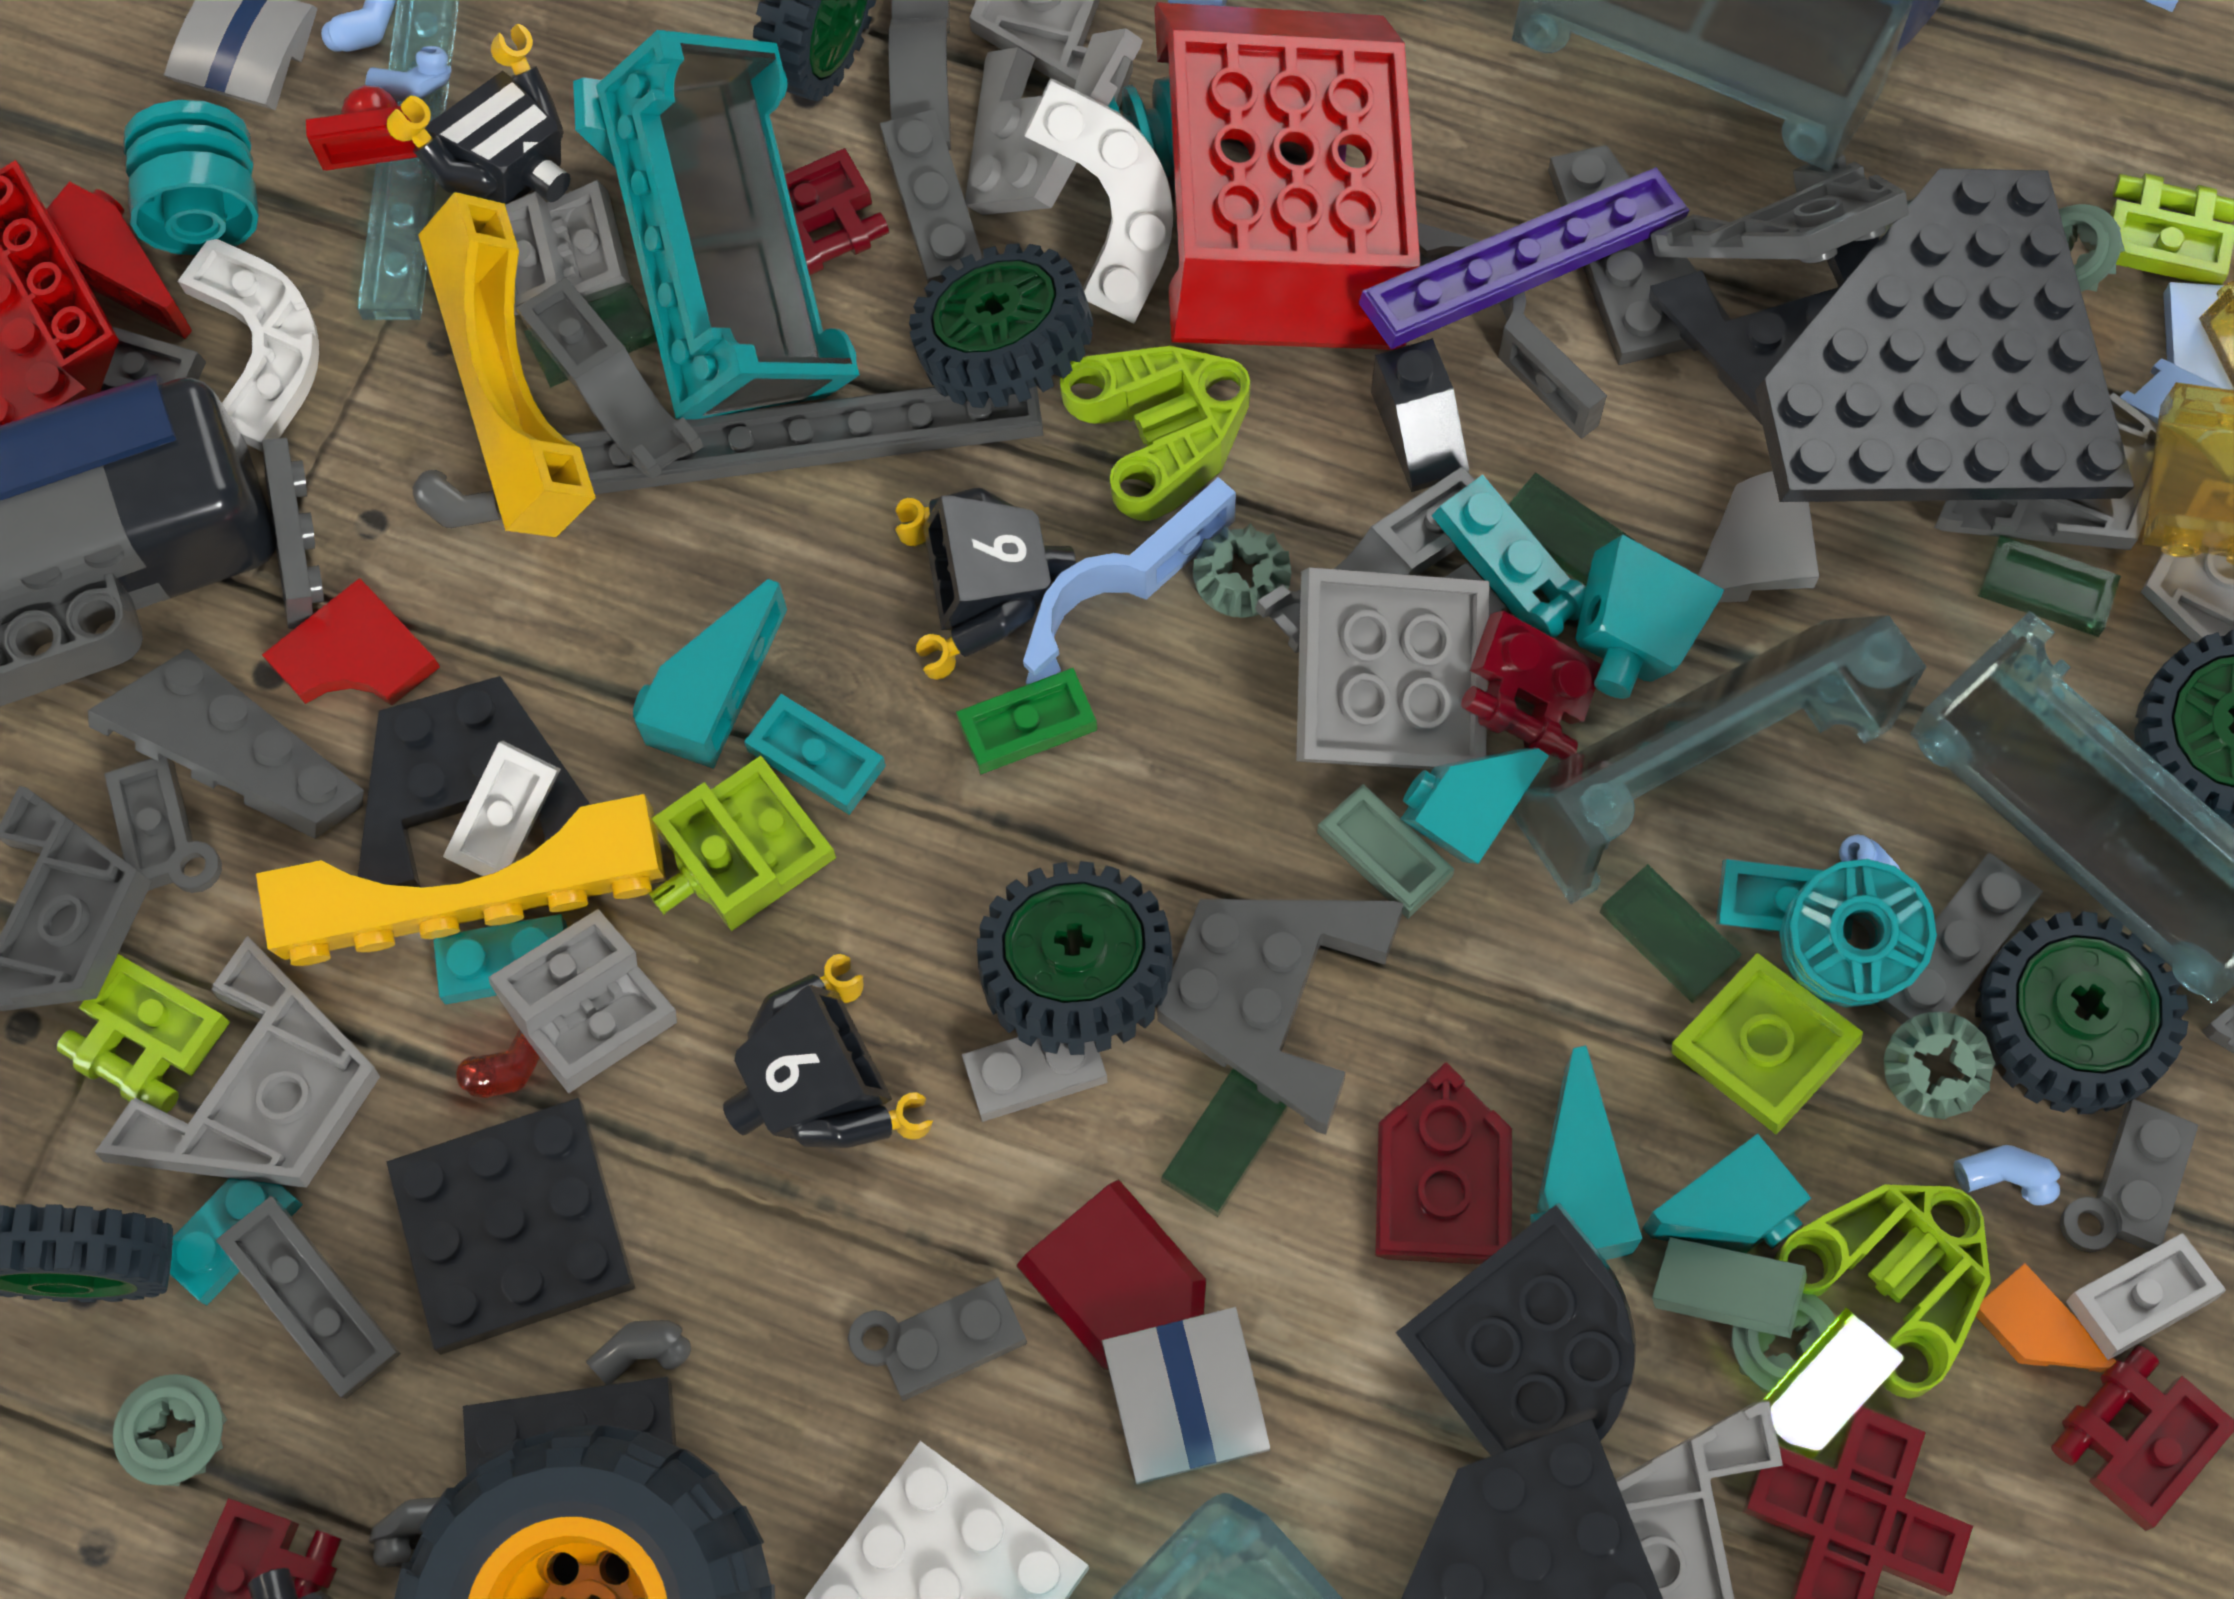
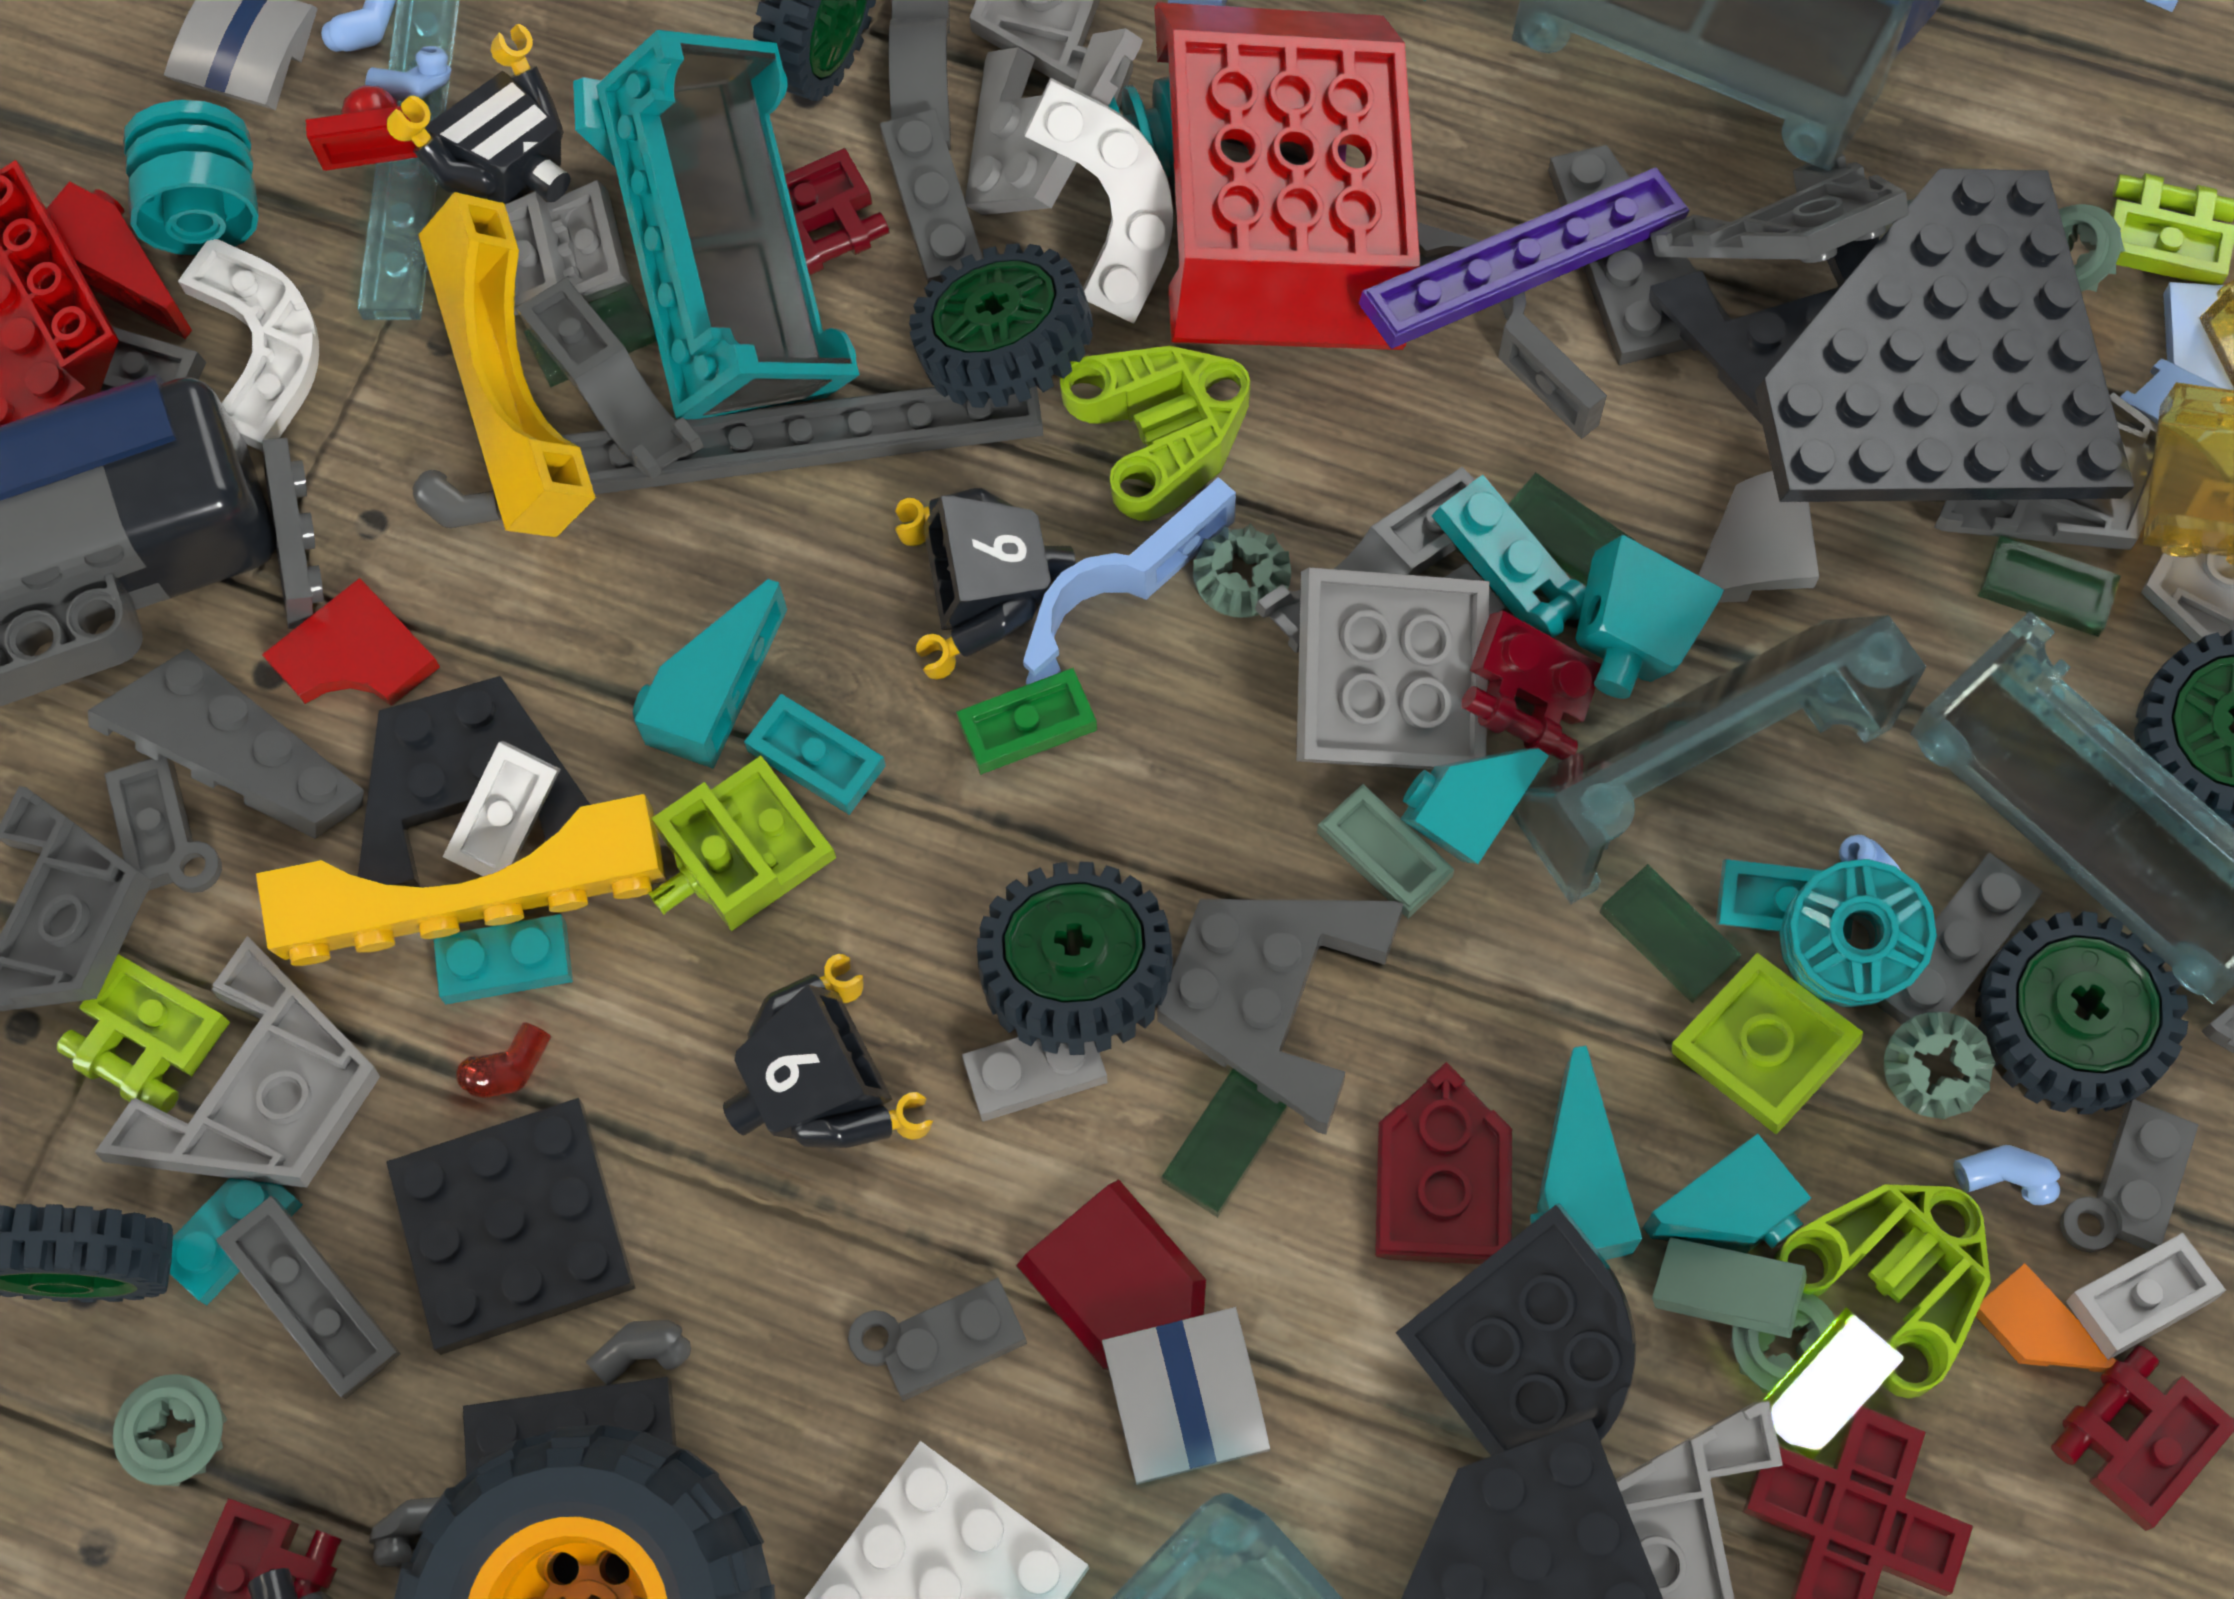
(583, 1000): light grey slope -> none
(1419, 413): black slope -> none

